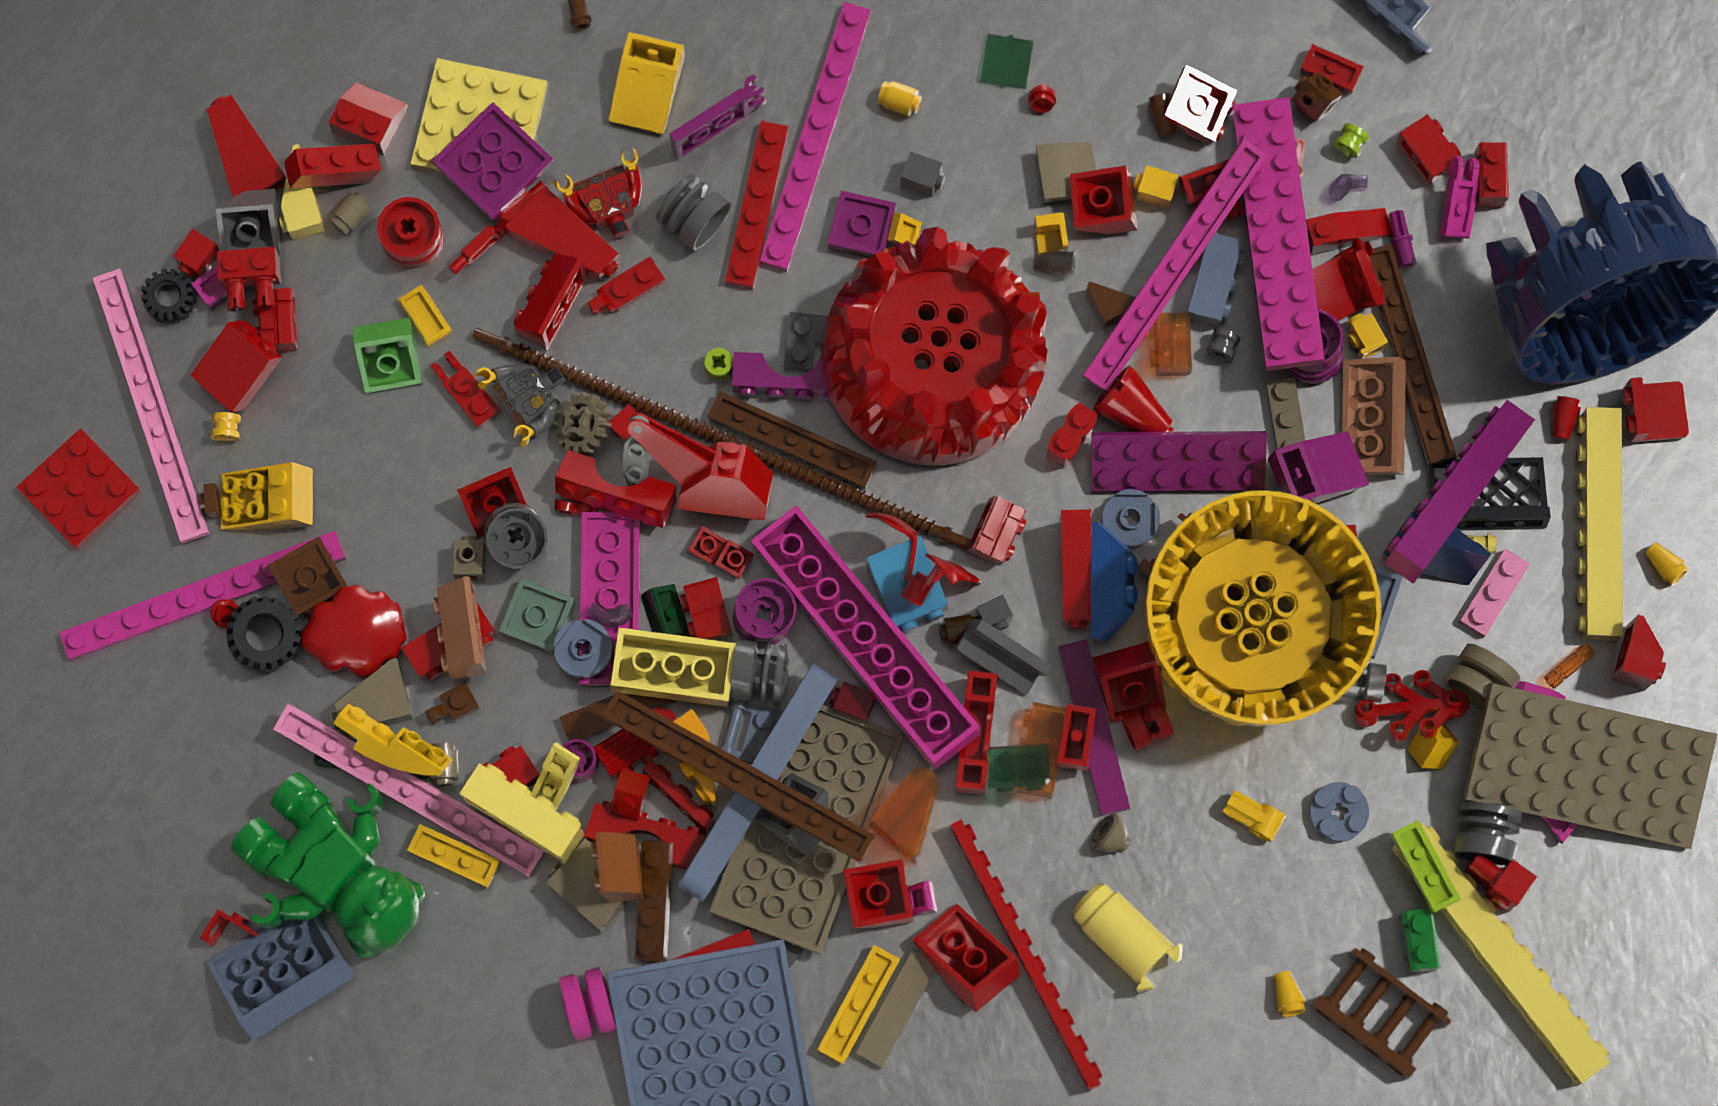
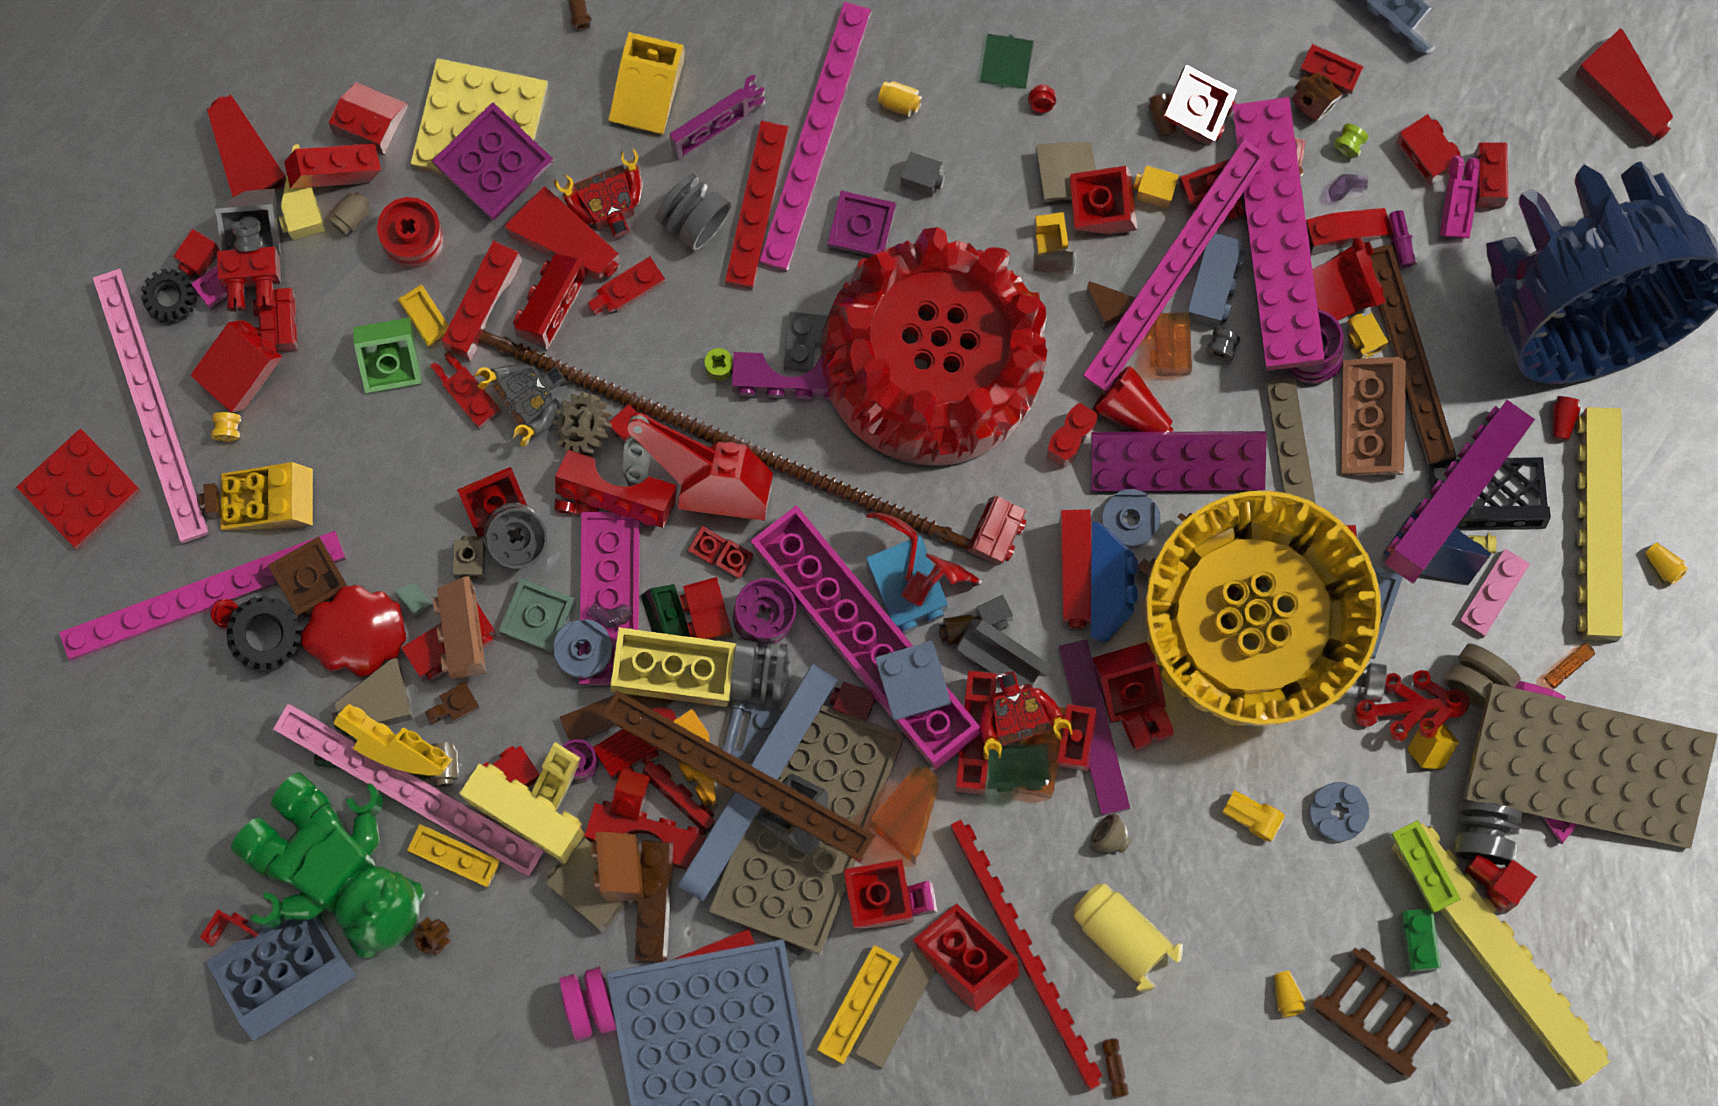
(247, 235): none -> dark grey wheel
(413, 599): none -> sand green slope
(431, 936): none -> reddish brown gear
(473, 312): none -> red arch
(491, 235): red piece -> none
(792, 440): reddish brown plate -> none
(903, 229): yellow plate -> none
(913, 680): none -> sand blue slope
(1018, 714): none -> torso
(1115, 1068): none -> reddish brown axle
(1318, 468): magenta slope -> none
(1626, 87): none -> red slope
(1639, 656): red slope -> none
(1655, 410): red bracket -> none

